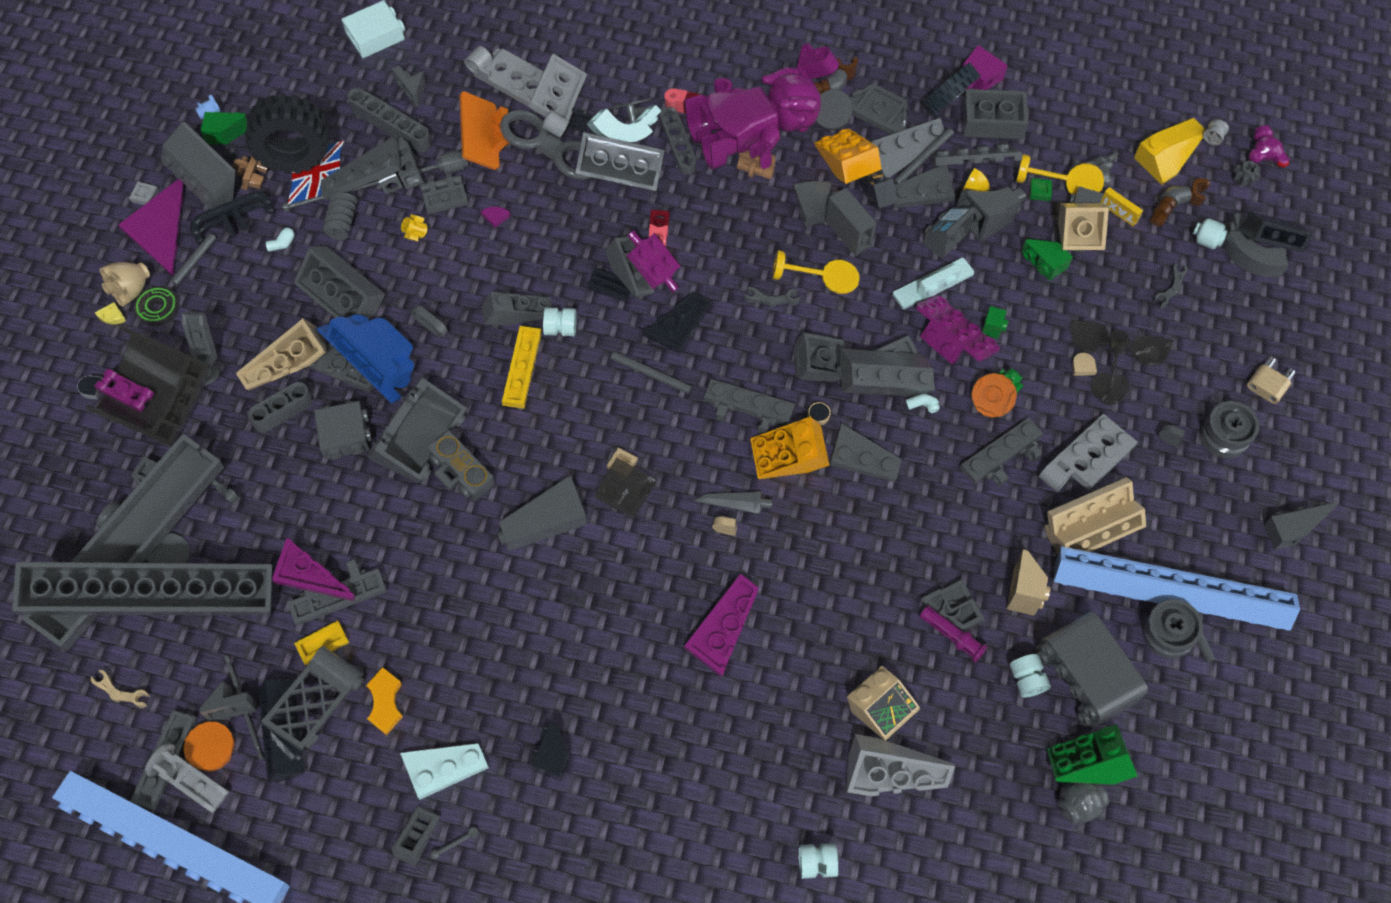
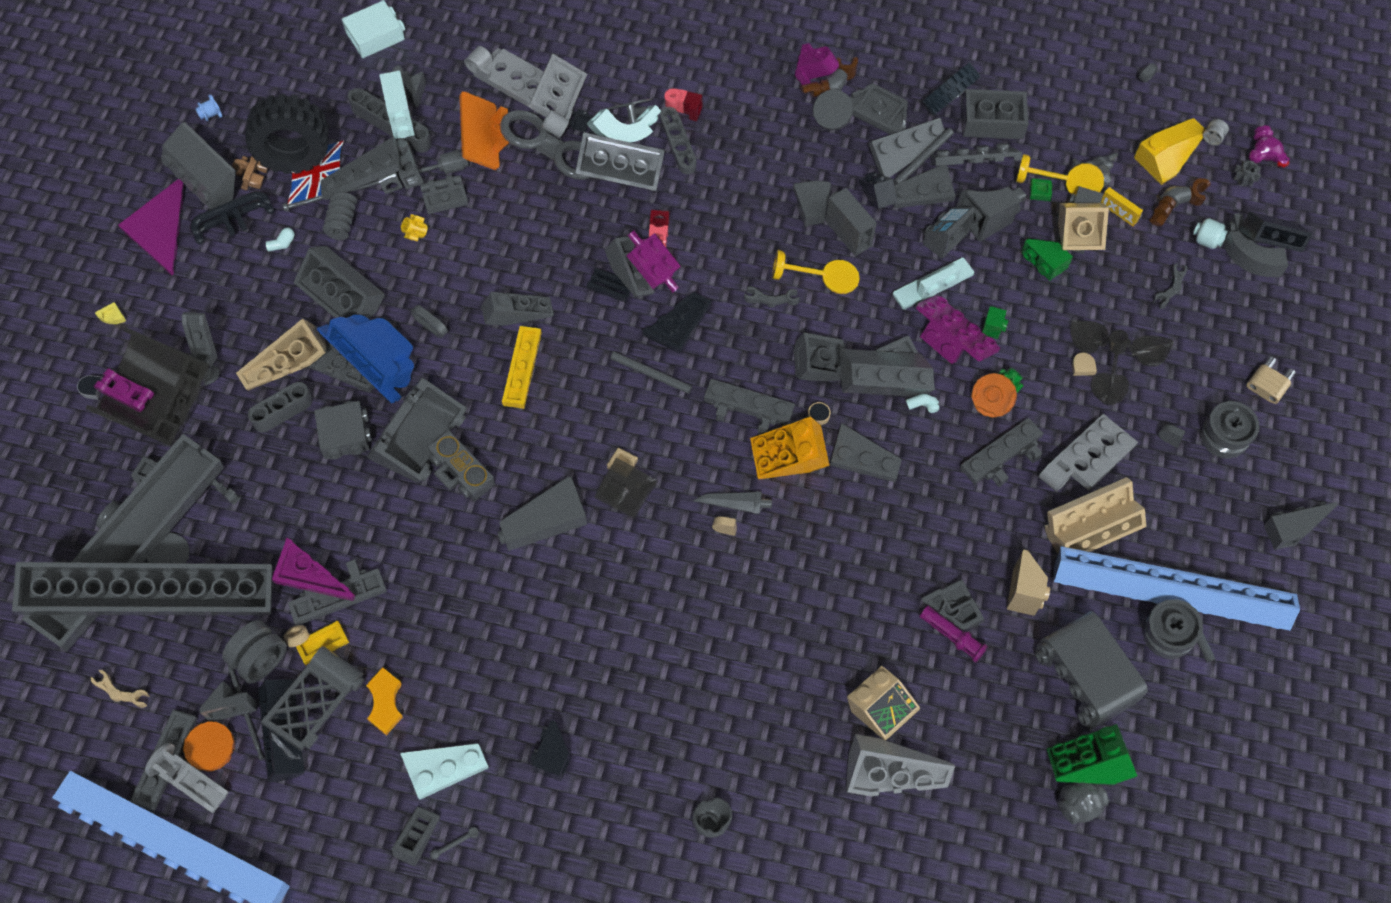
(124, 280): tan piece -> none
(143, 193): light grey tile -> none
(152, 296): clear smoke tile -> none
(194, 258): dark grey bar -> none
(223, 128): green slope -> none
(254, 651): none -> dark grey wheel
(296, 636): none -> tan tile
(396, 104): none -> light aqua brick
(495, 215): magenta tile -> none
(559, 321): light aqua wheel -> none
(712, 817): none -> dark grey hair
(720, 630): magenta wing -> none
(750, 117): magenta piece -> none
(753, 165): medium nougat hips -> none
(818, 860): light aqua wheel -> none
(849, 155): light orange slope -> none
(977, 181): yellow brick -> none
(988, 66): magenta torso -> none
(1029, 672): light aqua wheel -> none
(1148, 73): none -> dark grey tile

